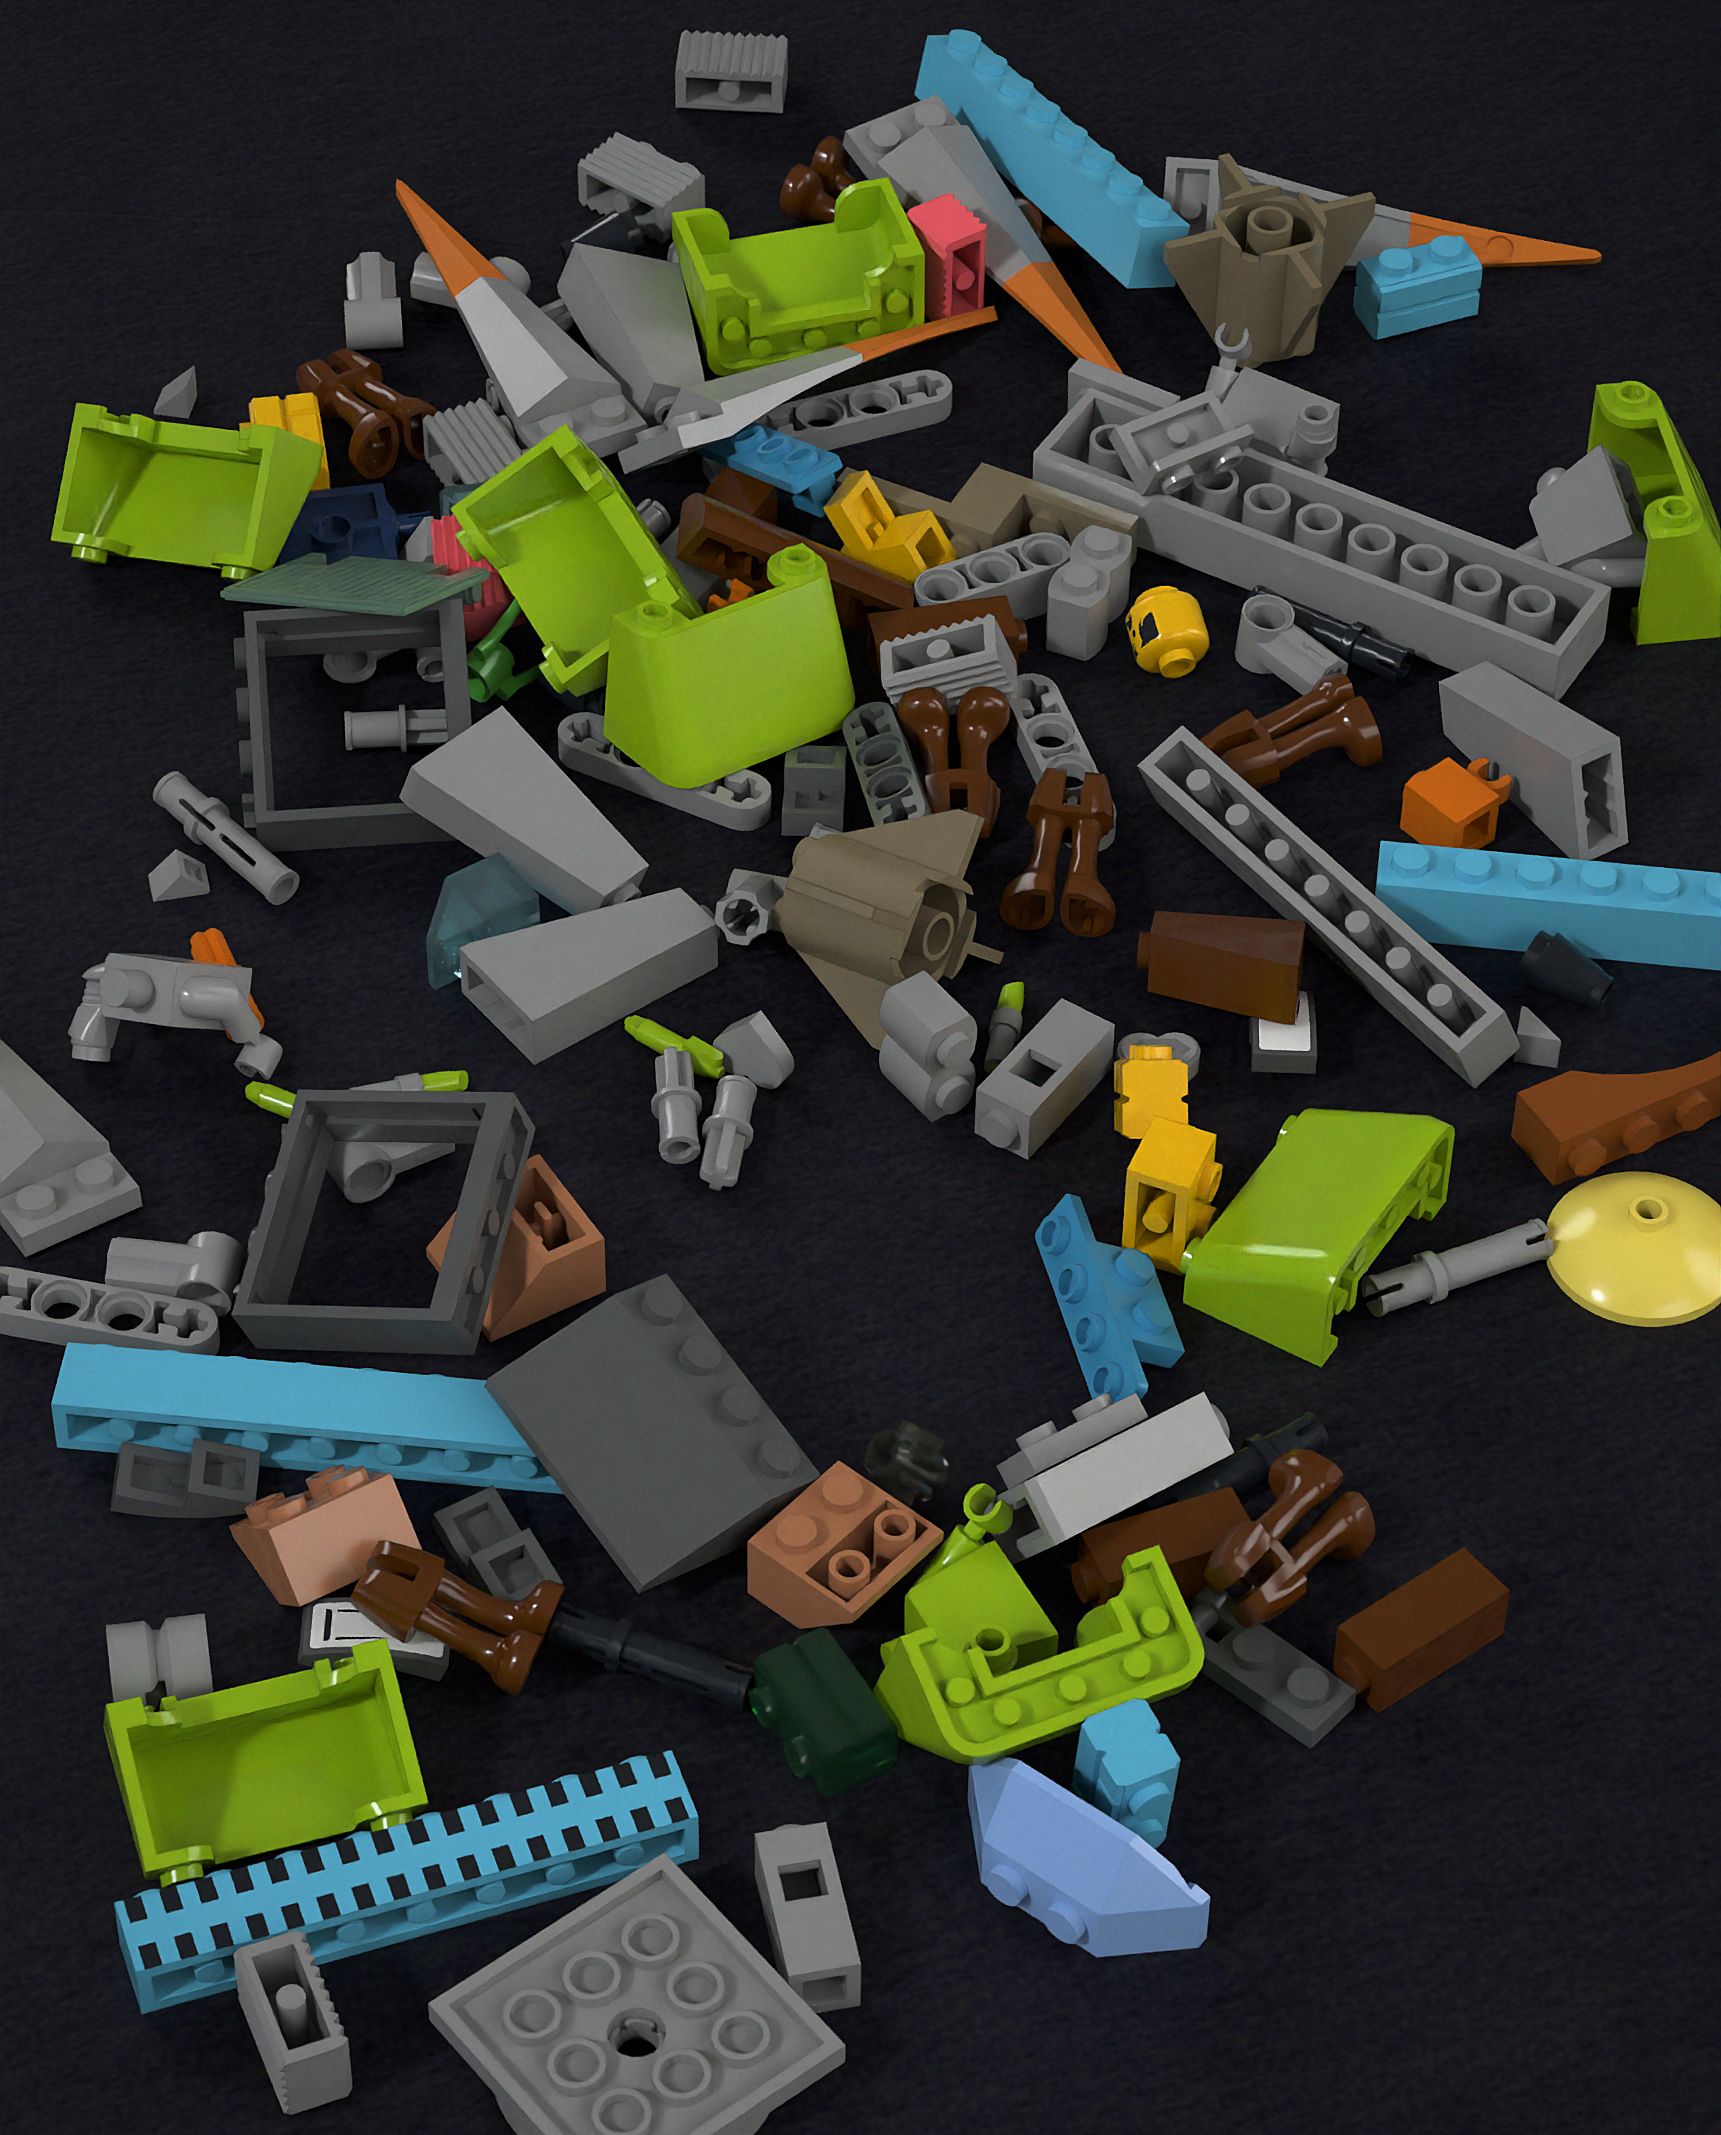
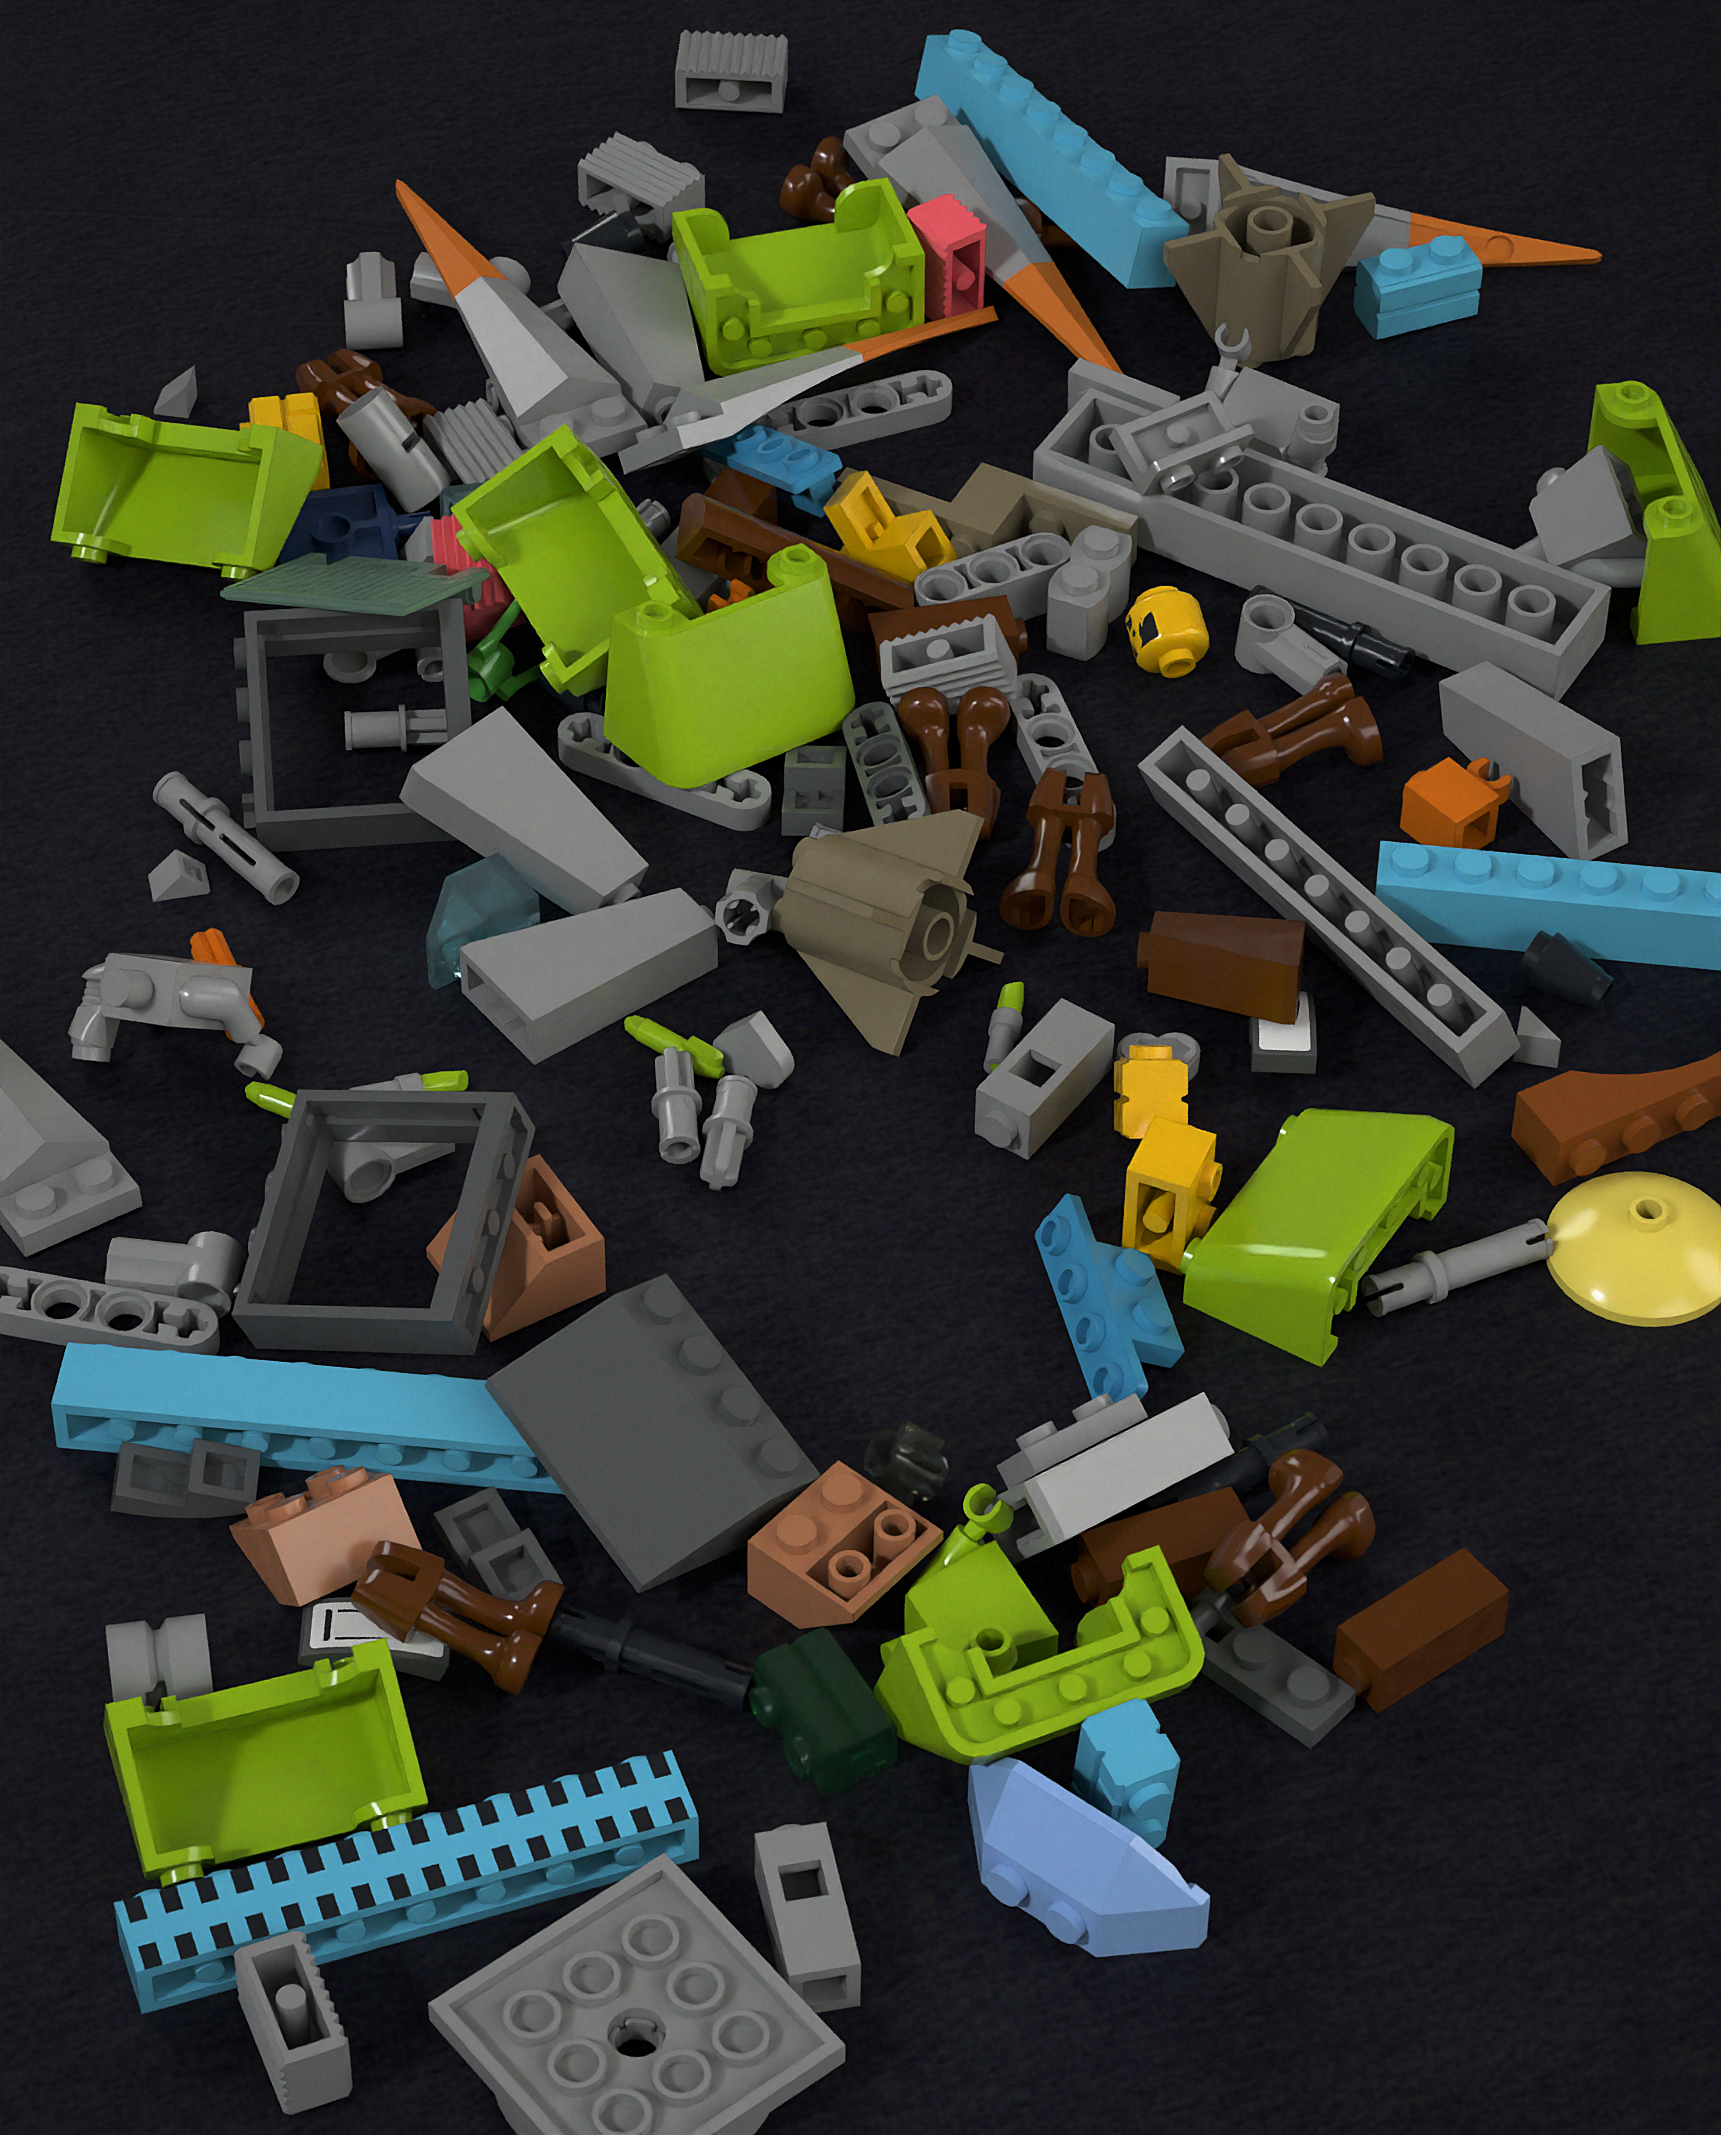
(394, 450): none -> light grey pin
(928, 1046): light grey brick -> none

